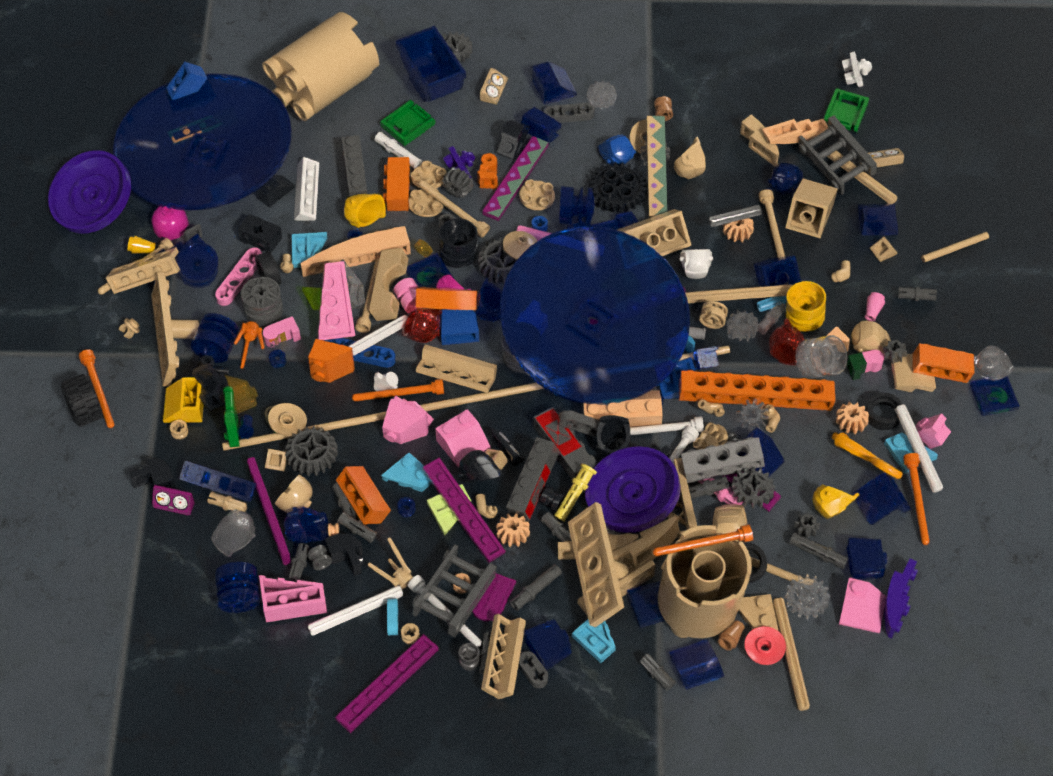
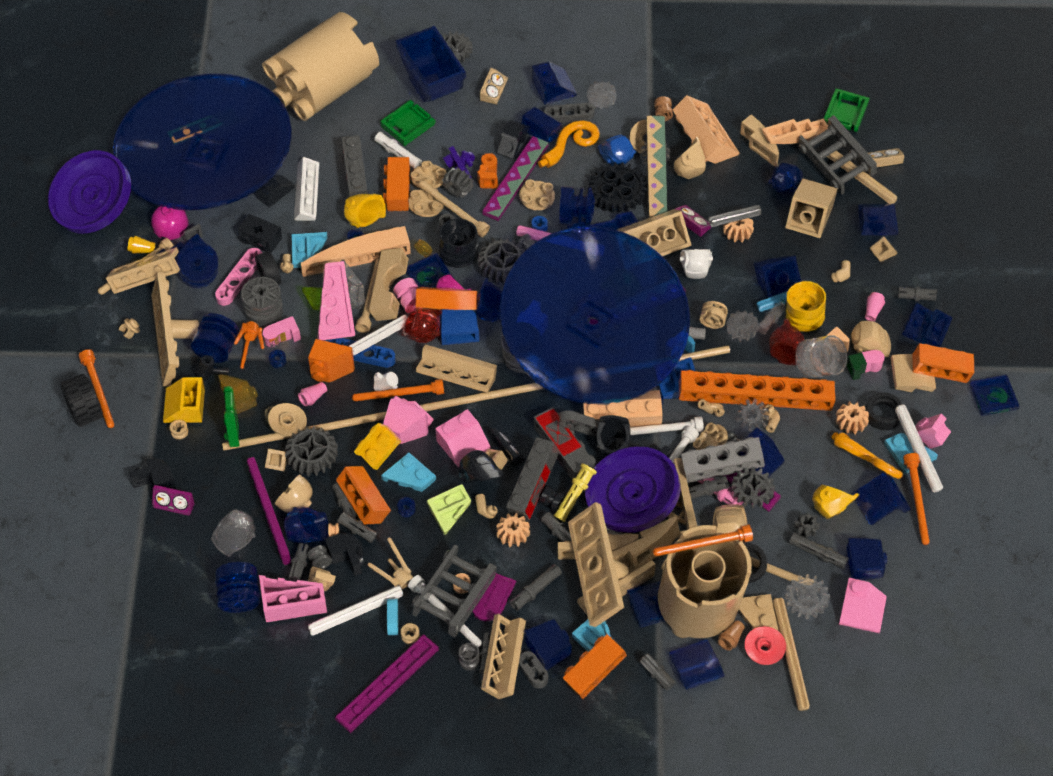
(186, 81): blue slope -> none
(212, 384): black brick -> none
(217, 481): clear blue slope -> none
(226, 502): tan axle -> none
(246, 429): clear blue pin -> none
(311, 394): none -> bright pink cone
(321, 576): none -> tan bracket
(377, 445): none -> yellow bracket
(463, 510): magenta tile -> none
(517, 243): tan dish -> none
(555, 155): none -> light orange plant
(594, 665): none -> orange brick
(694, 221): none -> magenta slope
(702, 123): none -> light nougat slope
(706, 357): clear blue panel -> none
(738, 293): tan axle -> none
(766, 198): tan piece -> none
(857, 67): white hips -> none
(895, 351): dark grey gear -> none
(897, 598): dark purple slope -> none
(927, 326): none -> clear blue slope
(954, 247): tan bar -> none
(993, 363): clear helmet -> none

